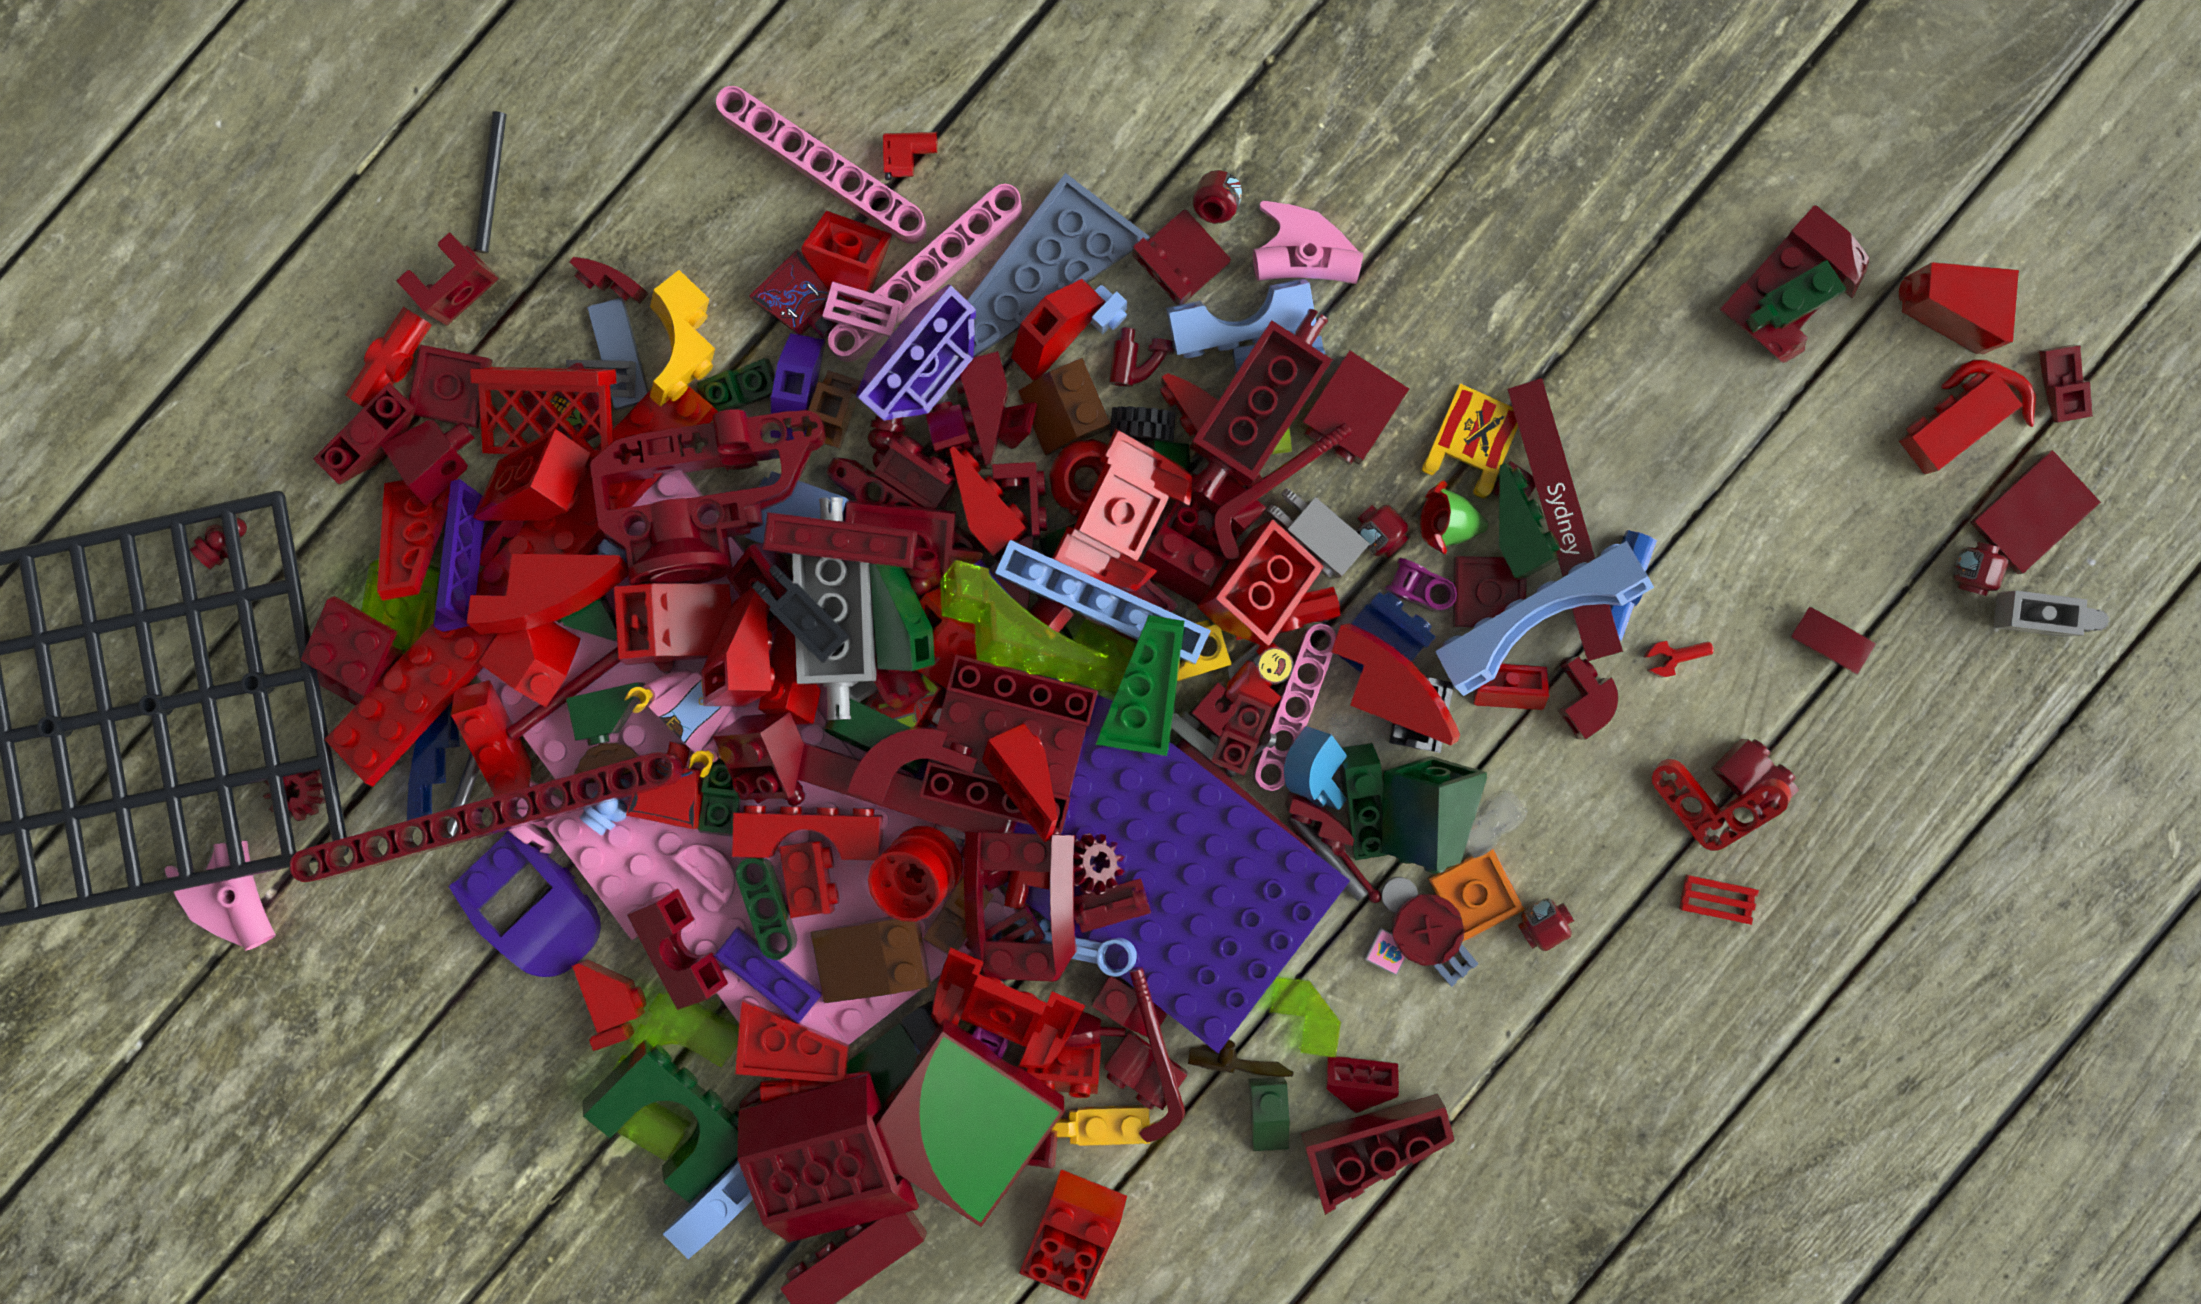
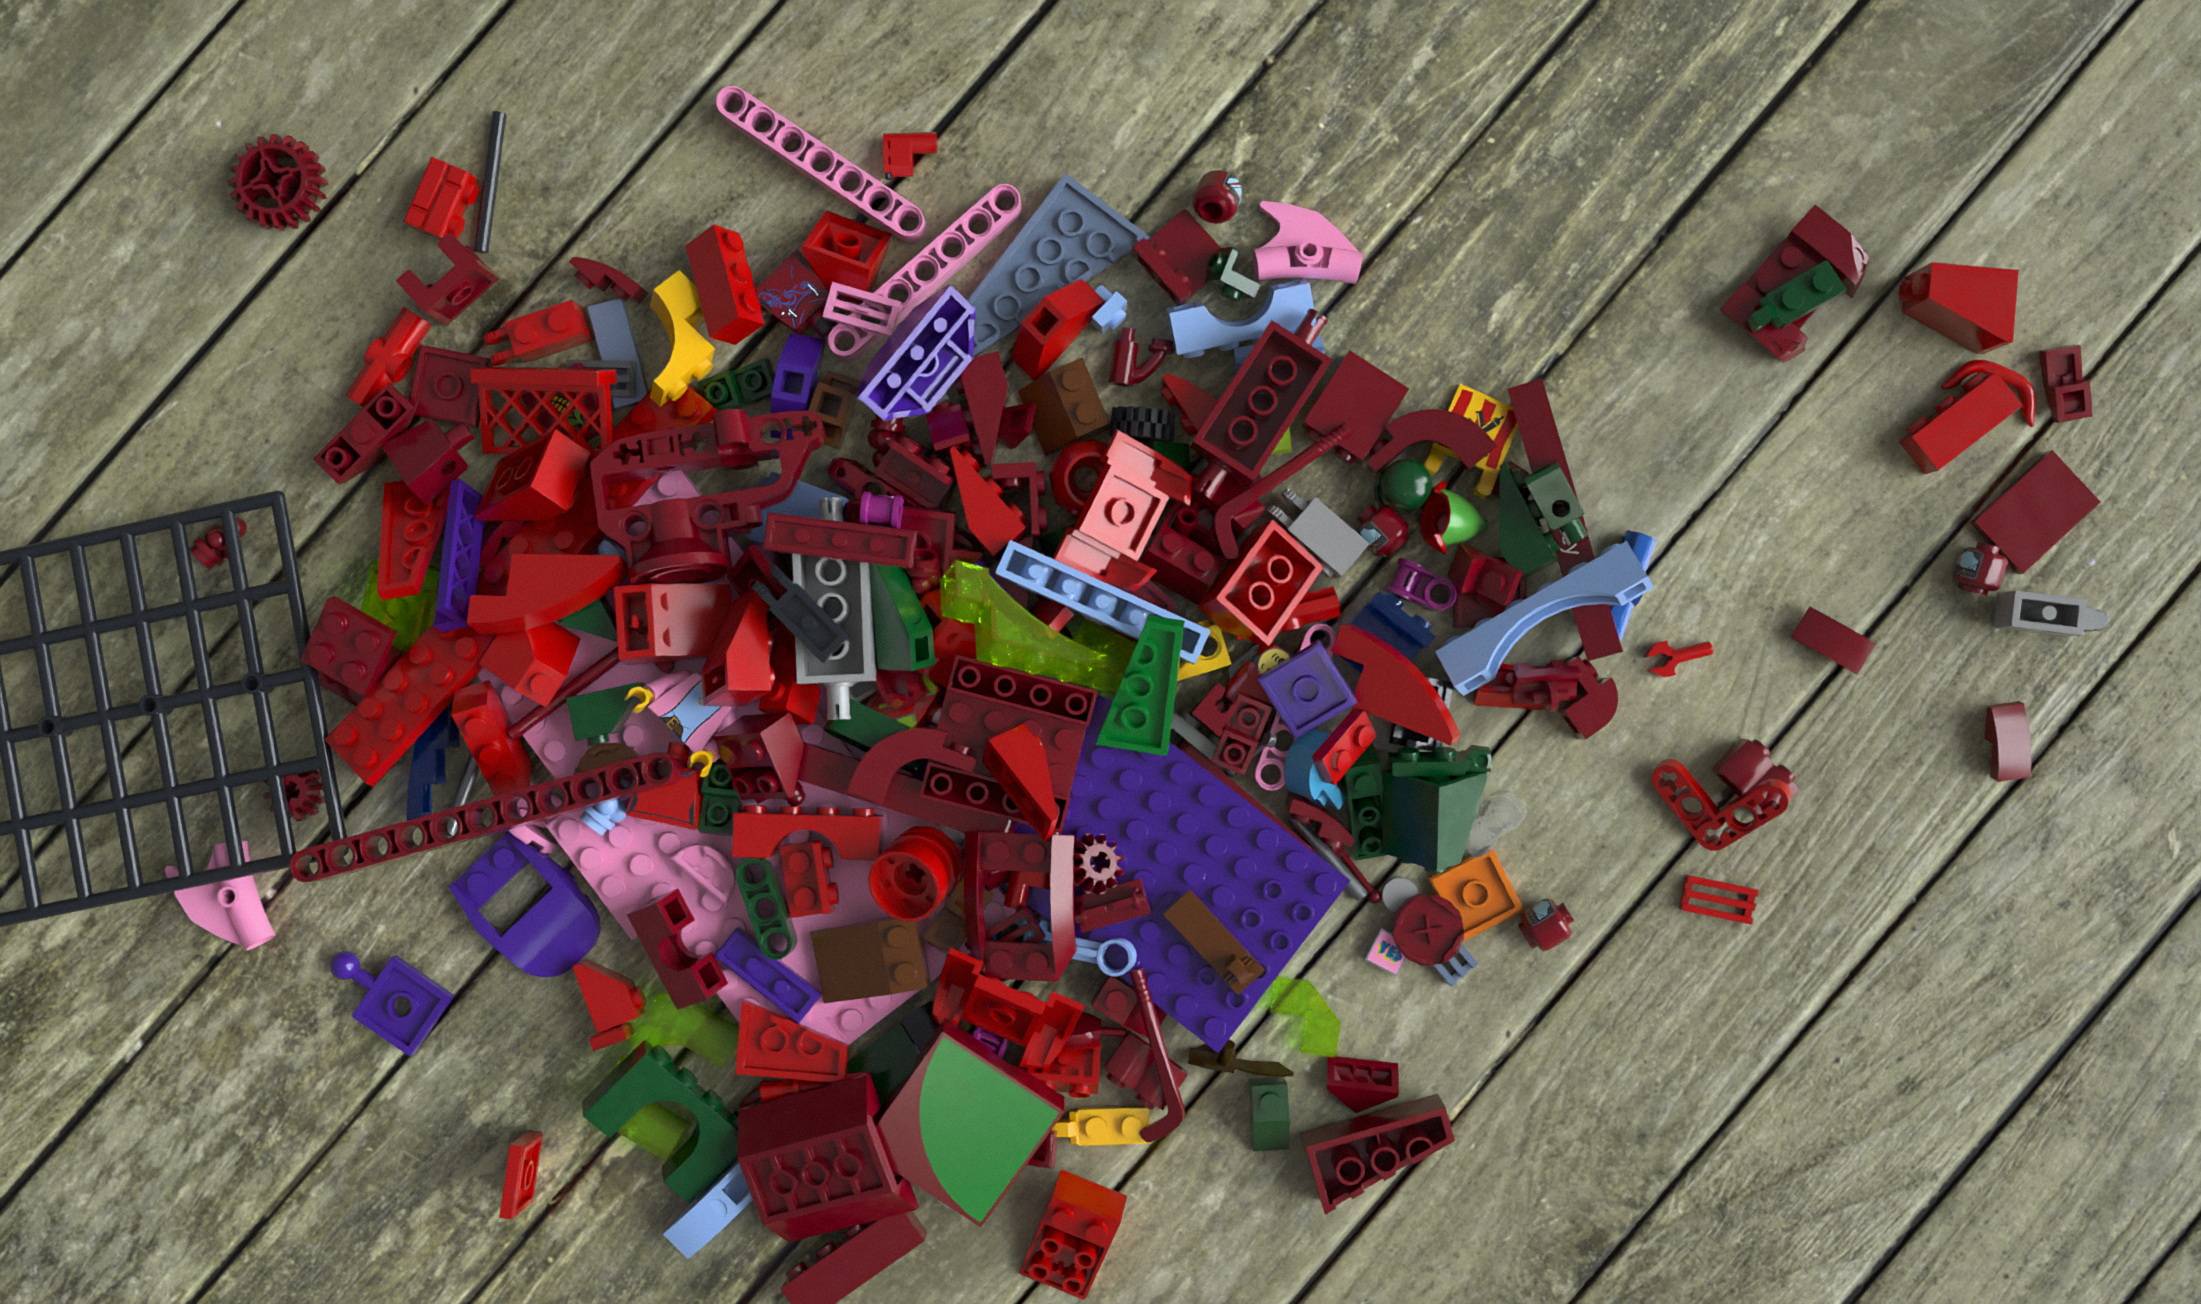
(251, 186): none -> dark red gear
(378, 1006): none -> dark purple plate
(442, 200): none -> red brick
(521, 1174): none -> red tile
(541, 333): none -> red hinge
(724, 285): none -> red brick
(881, 510): none -> magenta piece
(1214, 941): none -> reddish brown hinge
(1232, 284): none -> dark green bracket
(1307, 689): none -> dark purple tile
(1344, 746): none -> red piece
(1404, 485): none -> dark green helmet
(1433, 425): none -> dark red arch
(1441, 762): none -> dark green hinge
(1484, 574): none -> dark red slope
(1544, 685): none -> dark red hips
(1549, 486): none -> dark green torso
(2010, 735): none -> slope

